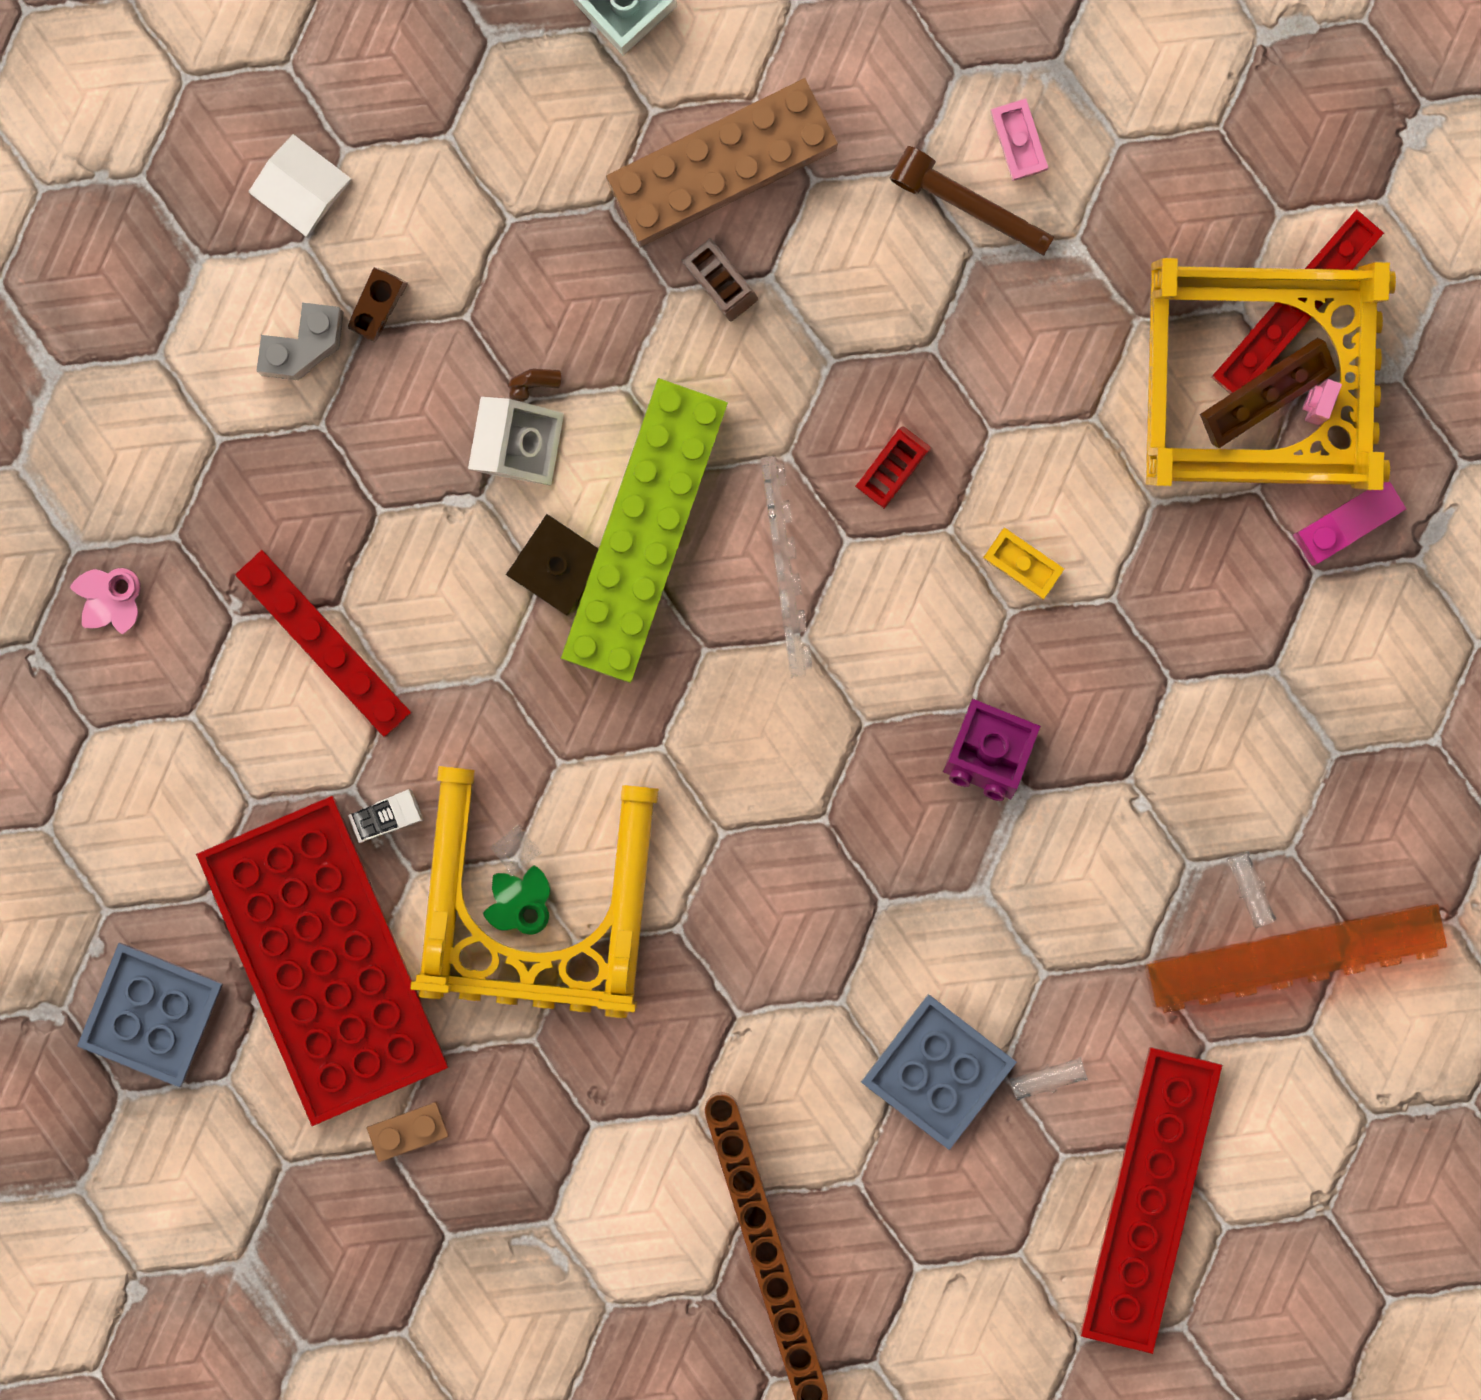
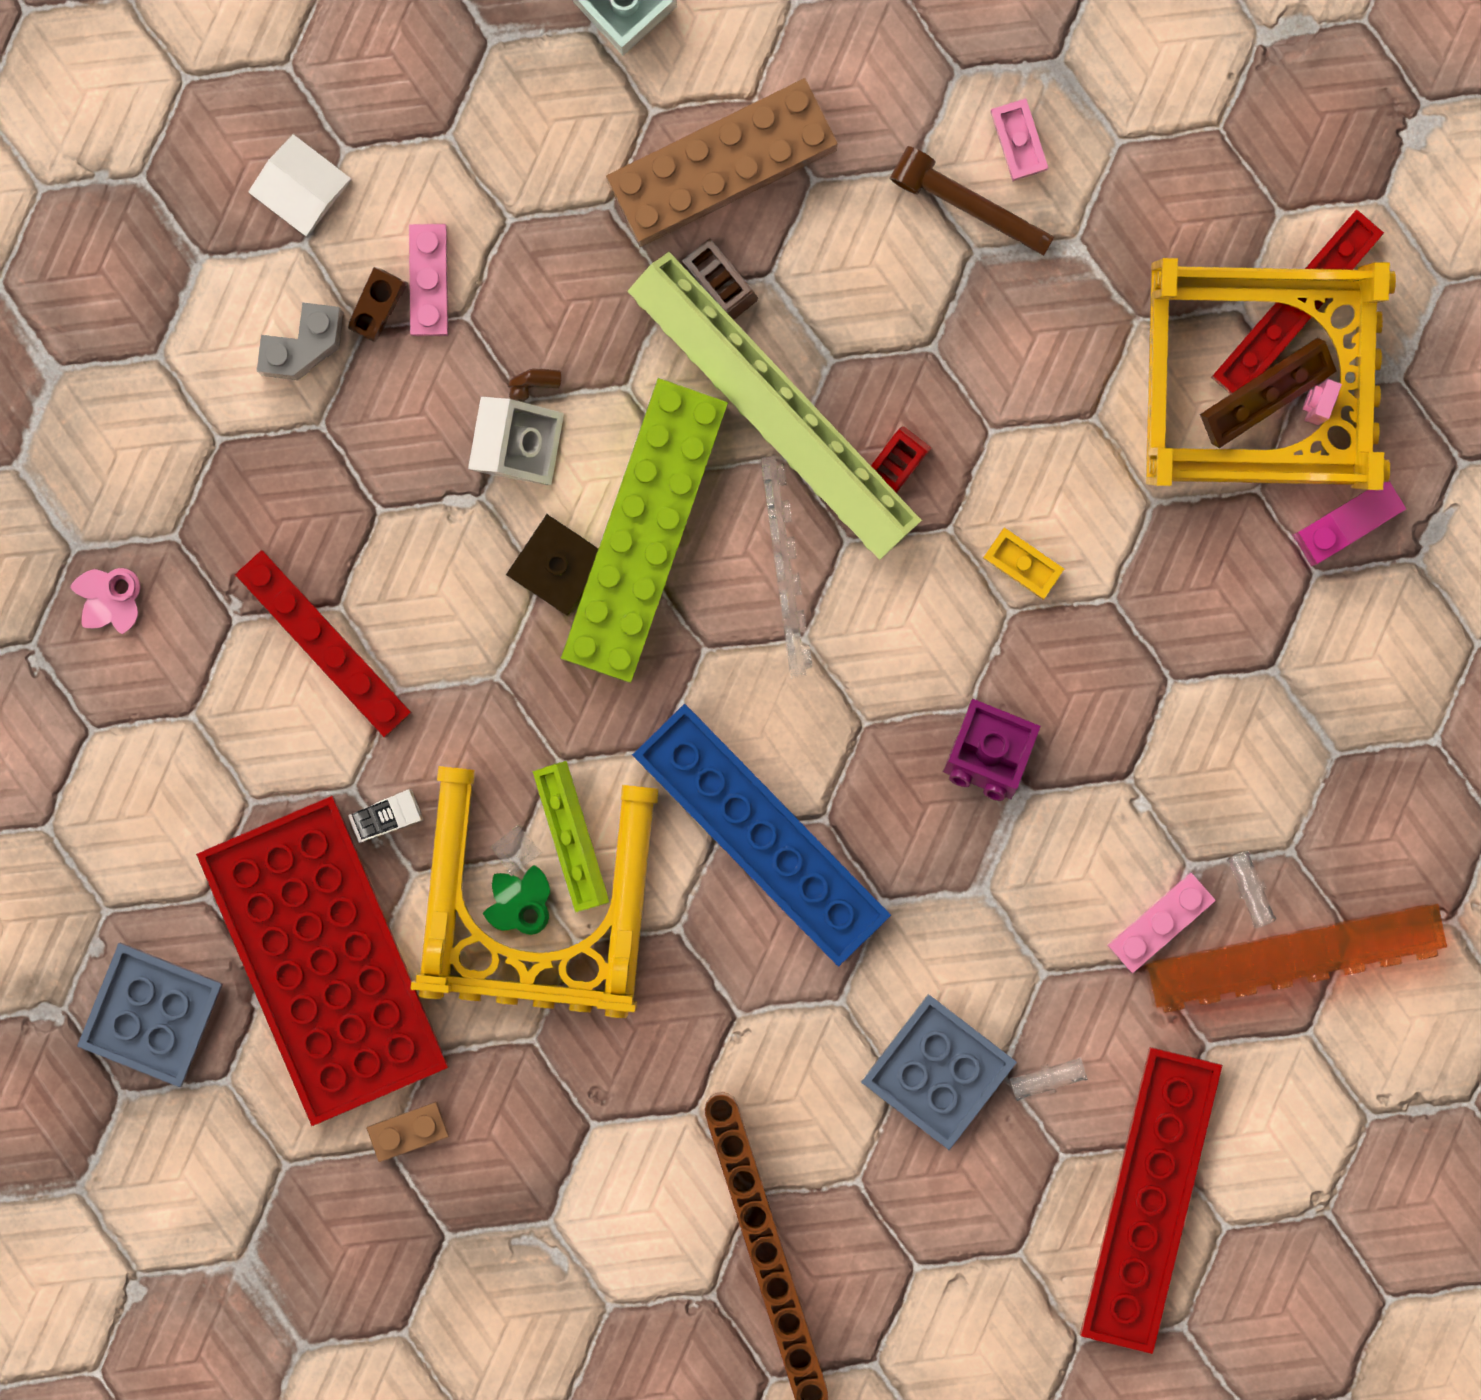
(428, 280): none -> bright pink plate
(570, 836): none -> lime plate
(761, 835): none -> blue plate
(773, 405): none -> yellowish green brick
(1161, 922): none -> bright pink plate

